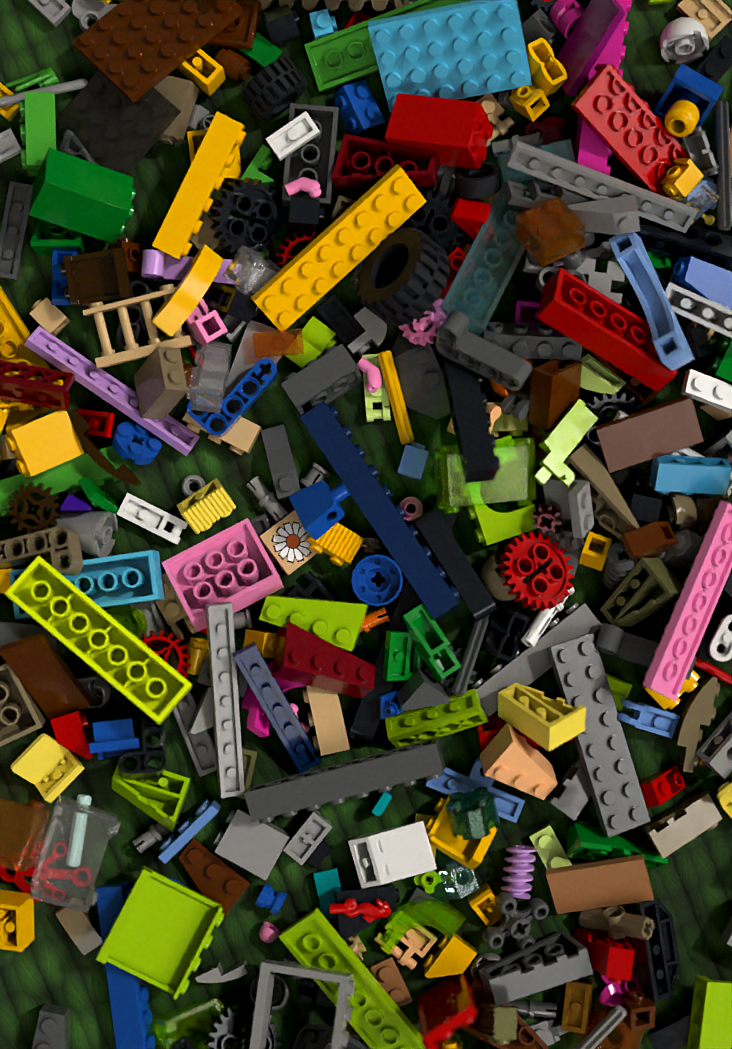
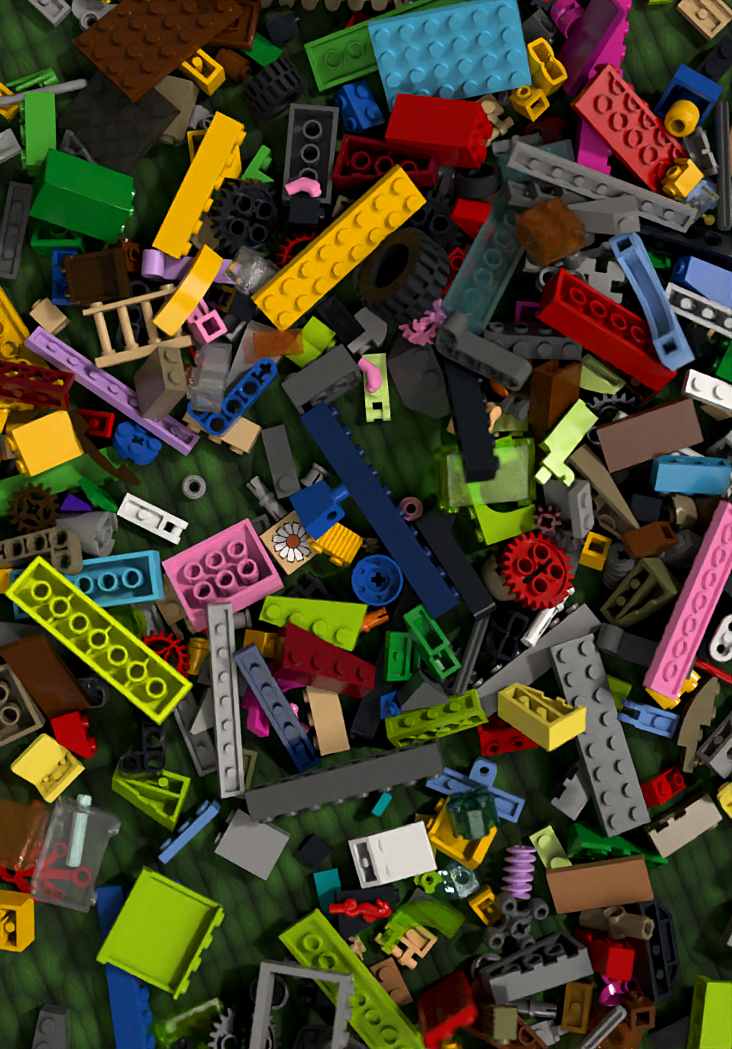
(80, 929): dark tan slope -> none
(115, 736): blue plate -> none
(151, 836): light grey pin -> none
(206, 506): light yellow brick -> none
(213, 875): reddish brown wing -> none
(216, 974): light grey slope -> none
(268, 932): bright pink hinge -> none
(270, 899): blue wheel -> none
(293, 136): white plate -> none
(307, 837): light grey hinge -> none
(322, 23): medium azure brick -> none
(396, 397): yellow axle -> none
(413, 461): medium blue brick -> none
(451, 958): yellow slope -> none
(517, 764): light nougat wedge -> none
(683, 40): white cylinder -> none

